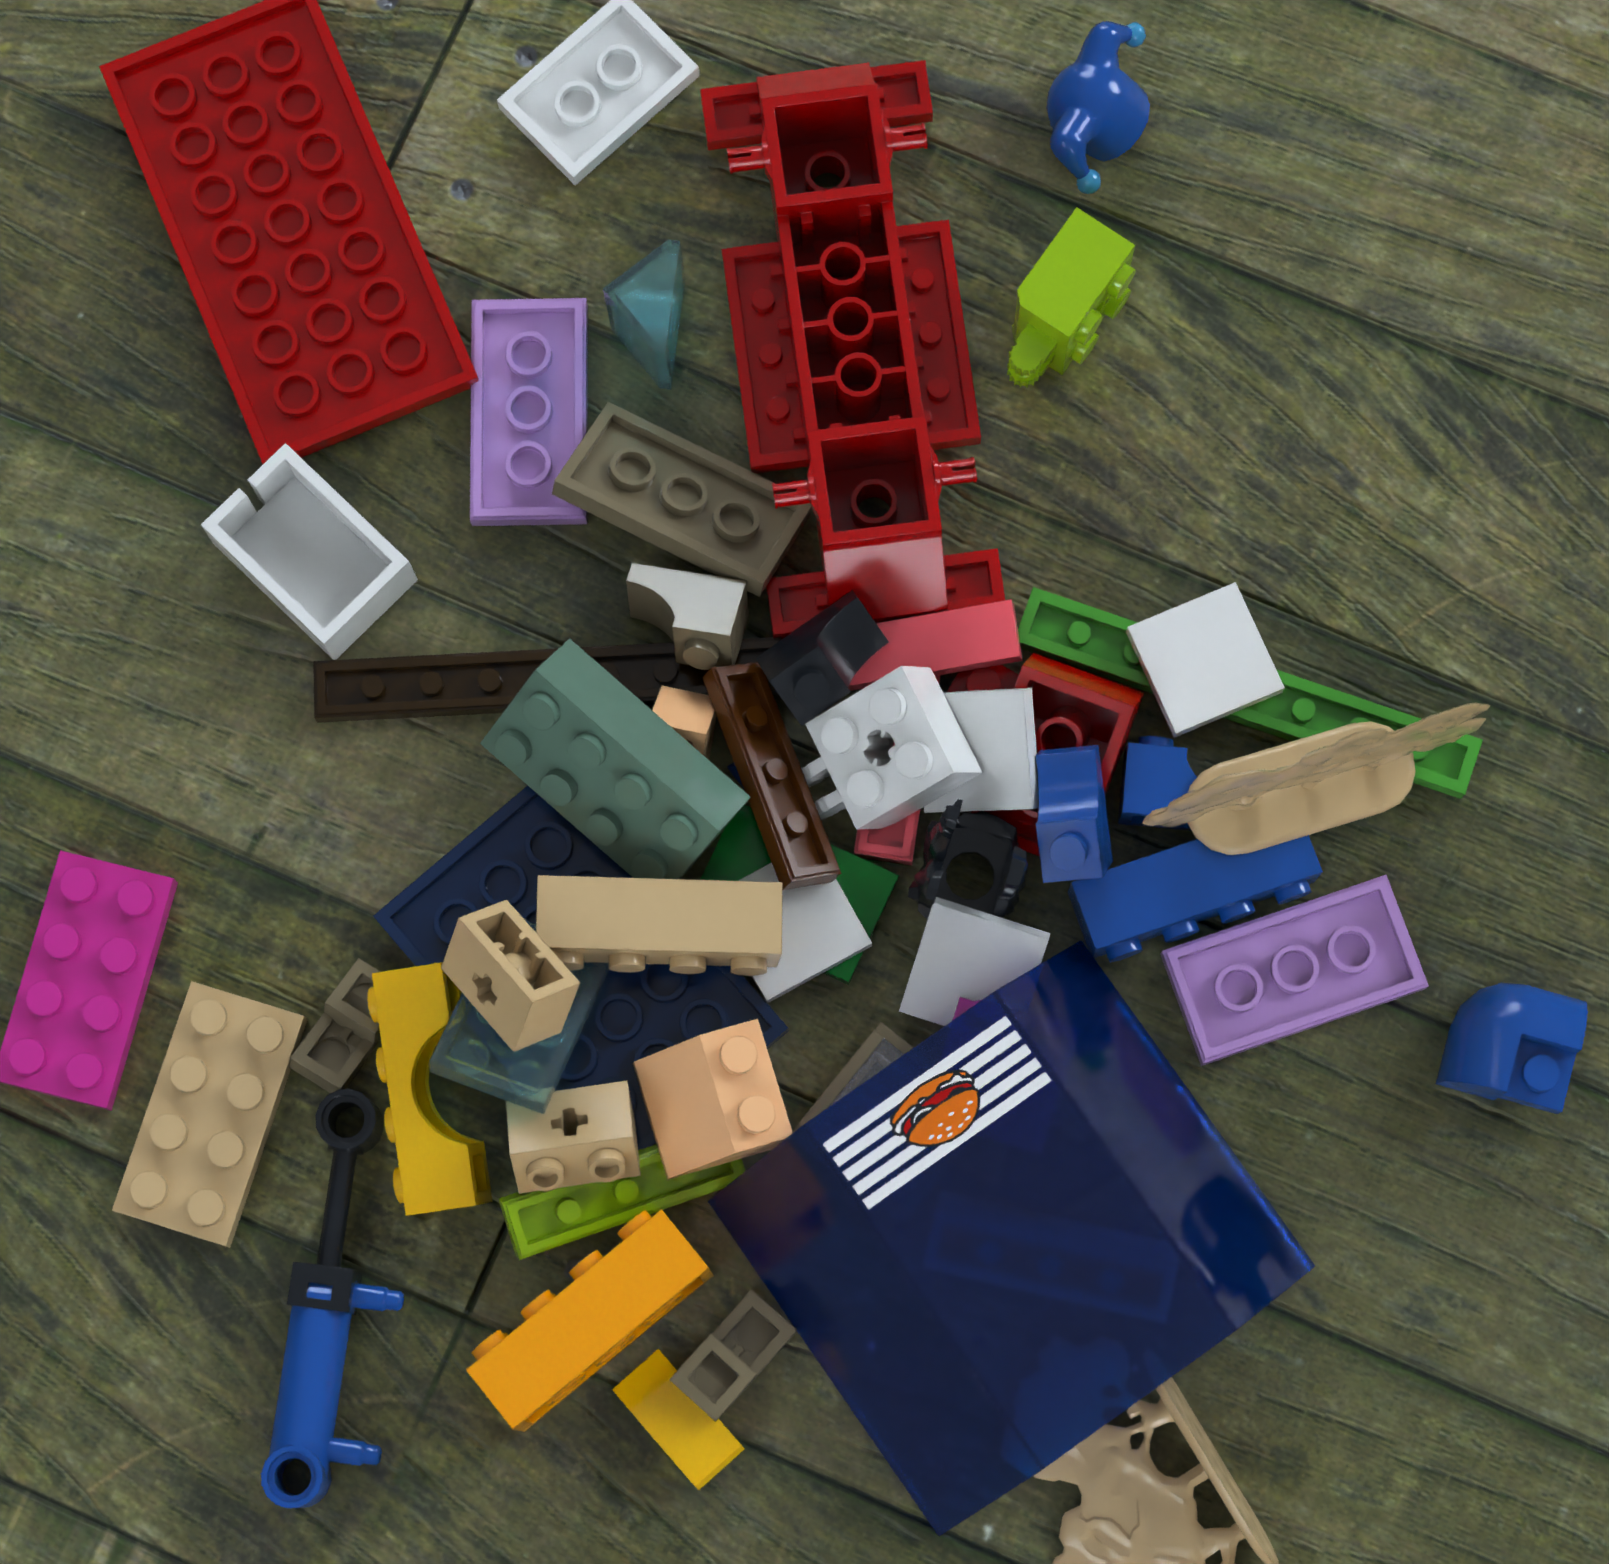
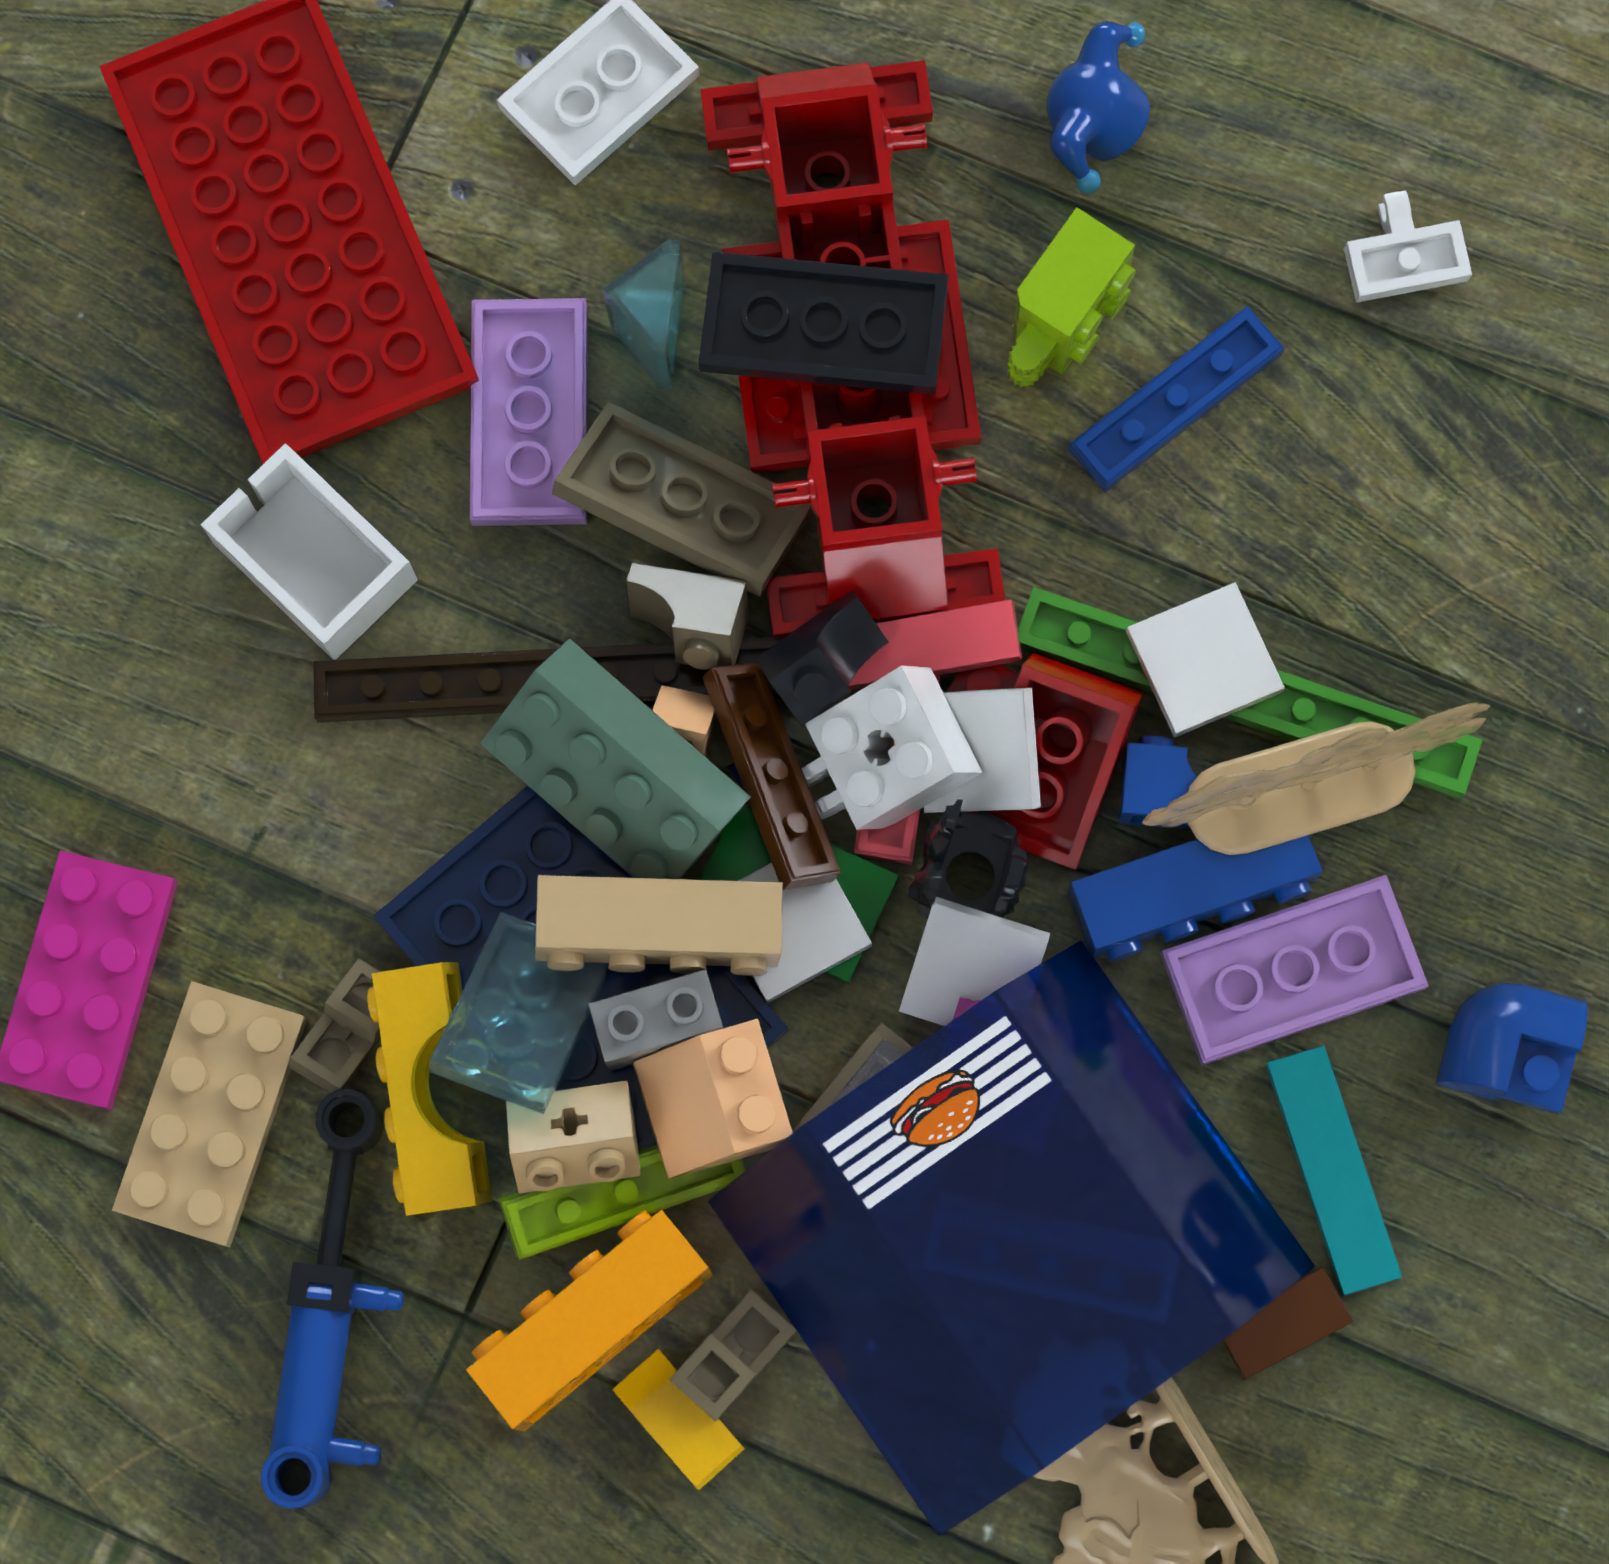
(510, 975): tan brick -> none
(654, 1018): none -> light grey brick
(823, 323): none -> black plate
(1072, 815): blue arch -> none
(1176, 399): none -> blue tile
(1288, 1324): none -> reddish brown tile
(1333, 1171): none -> teal tile
(1406, 256): none -> white plate

